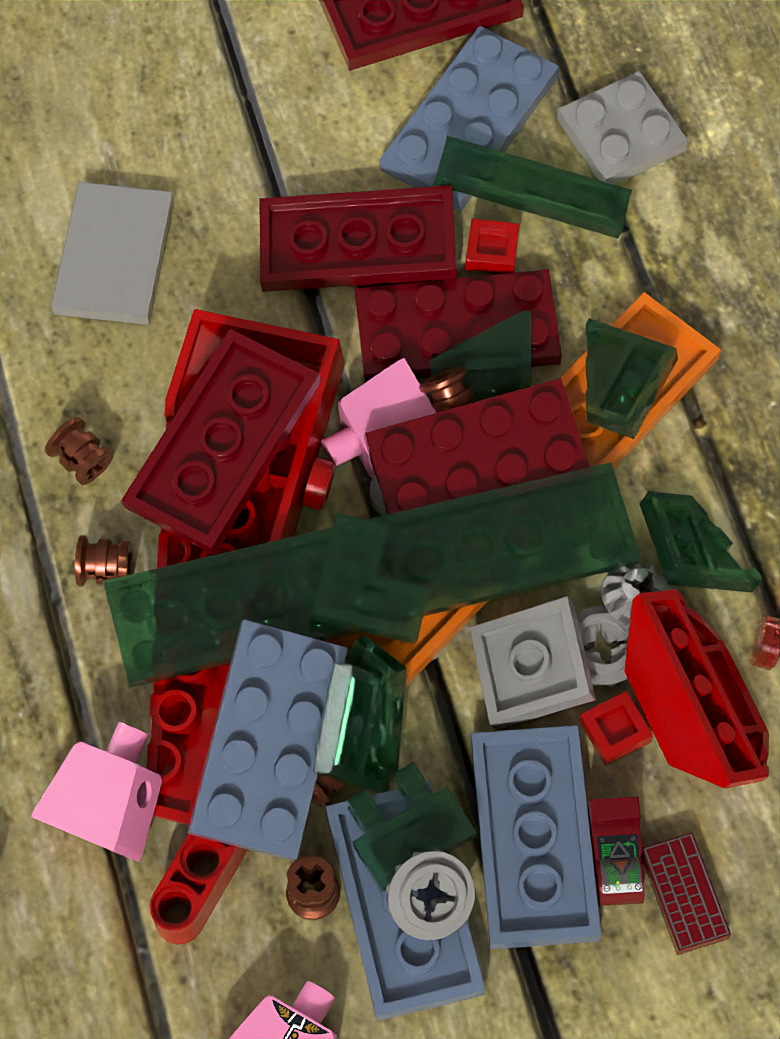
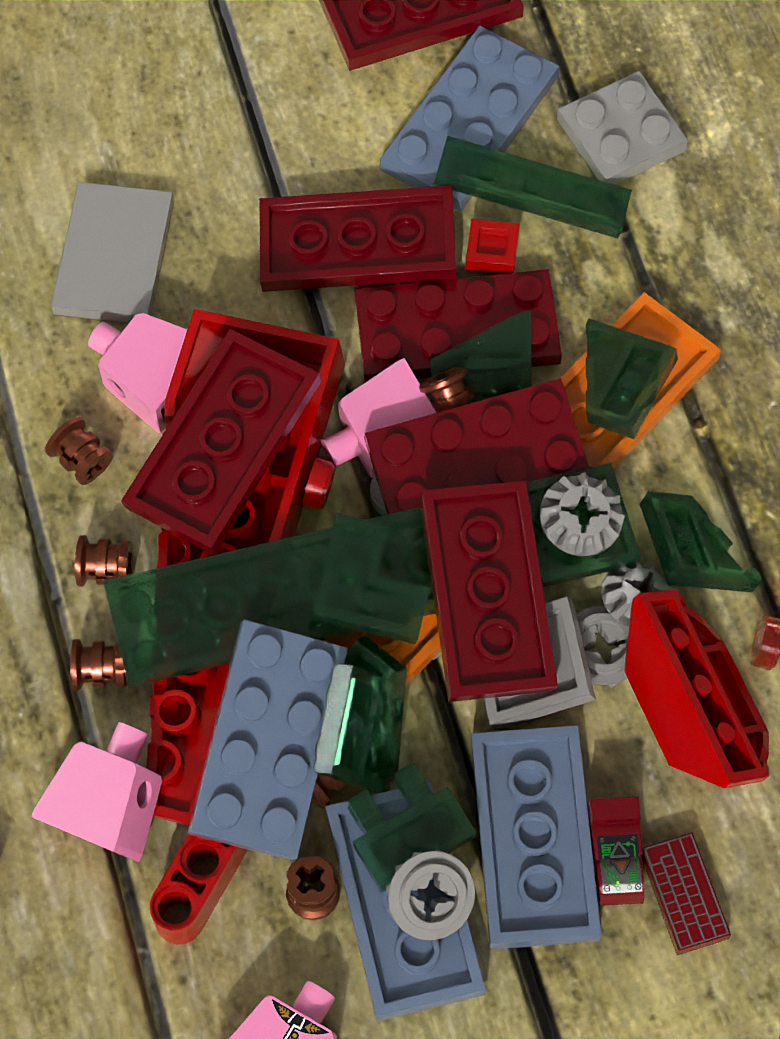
(96, 665): none -> copper bush
(139, 363): none -> bright pink torso
(487, 591): none -> dark red plate
(564, 528): none -> light grey gear
(615, 728): red plate -> none

